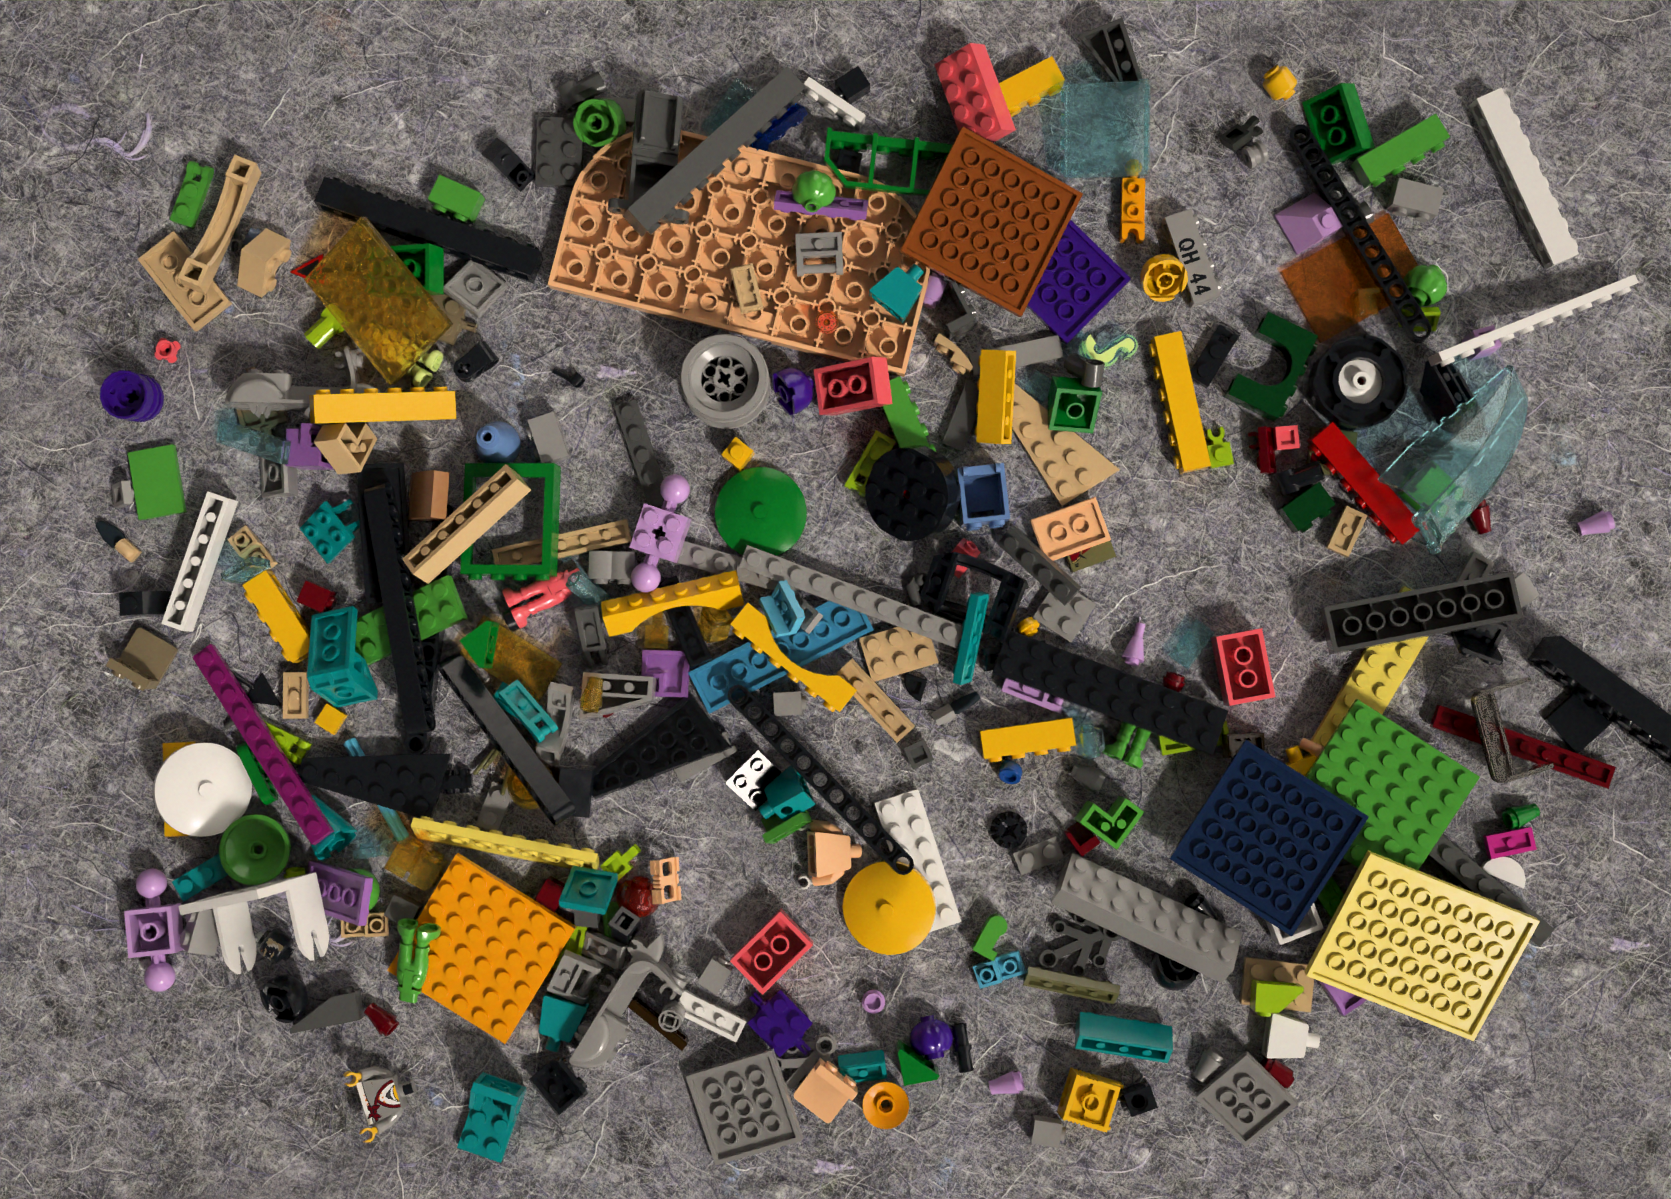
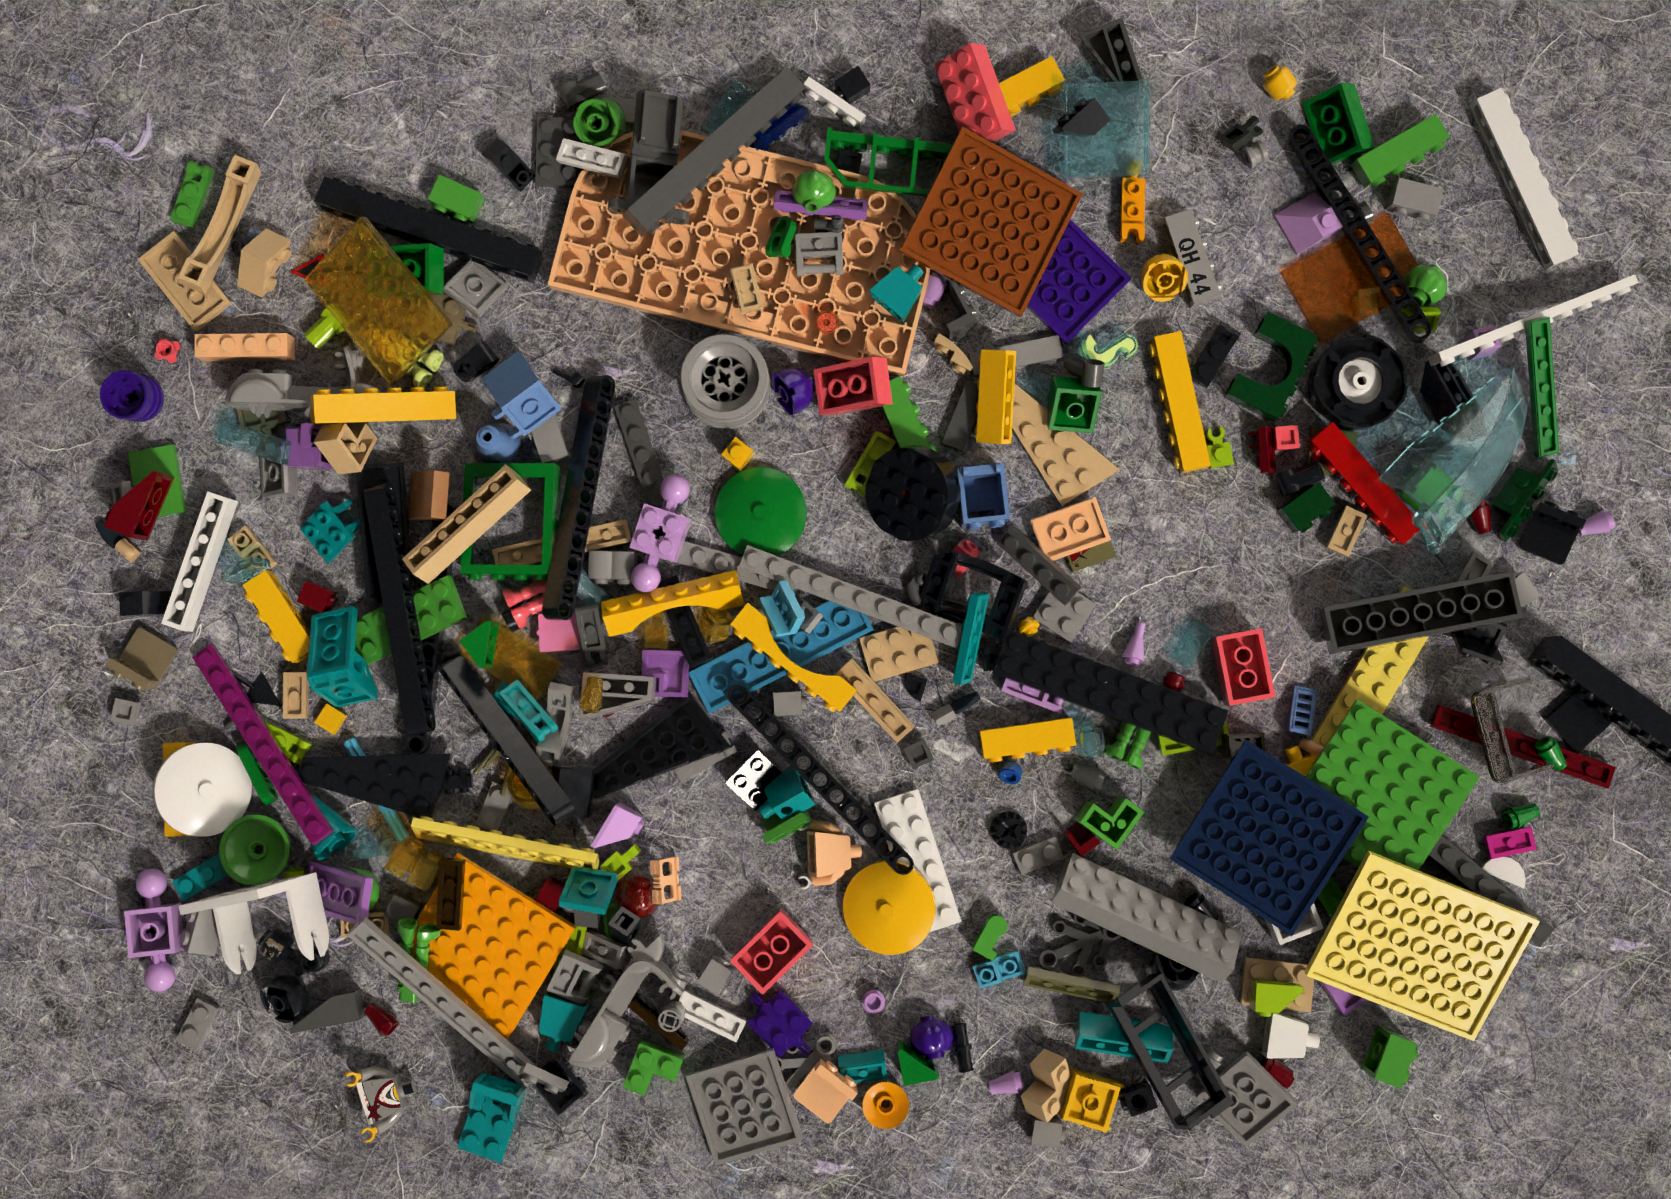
(125, 711): none -> light grey plate
(139, 509): none -> dark red slope
(198, 1023): none -> light grey plate
(245, 347): none -> light nougat brick
(313, 965): none -> black piece
(439, 998): none -> light grey plate
(450, 893): none -> dark brown plate
(520, 395): none -> medium blue container
(534, 1074): none -> light grey plate
(558, 634): none -> bright pink piece
(578, 498): none -> black beam
(591, 158): none -> white plate
(619, 826): none -> lavender slope
(649, 1060): none -> bright green brick
(781, 238): none -> green plate
(834, 225): none -> dark grey arm
(1048, 1091): none -> tan brick
(1084, 121): none -> black slope
(1218, 1099): none -> black piece
(1308, 721): none -> medium blue slope
(1389, 1057): none -> bright green brick
(1520, 494): none -> dark green bracket
(1542, 386): none -> green tile
(1550, 752): none -> green cone
(1551, 532): none -> black bracket

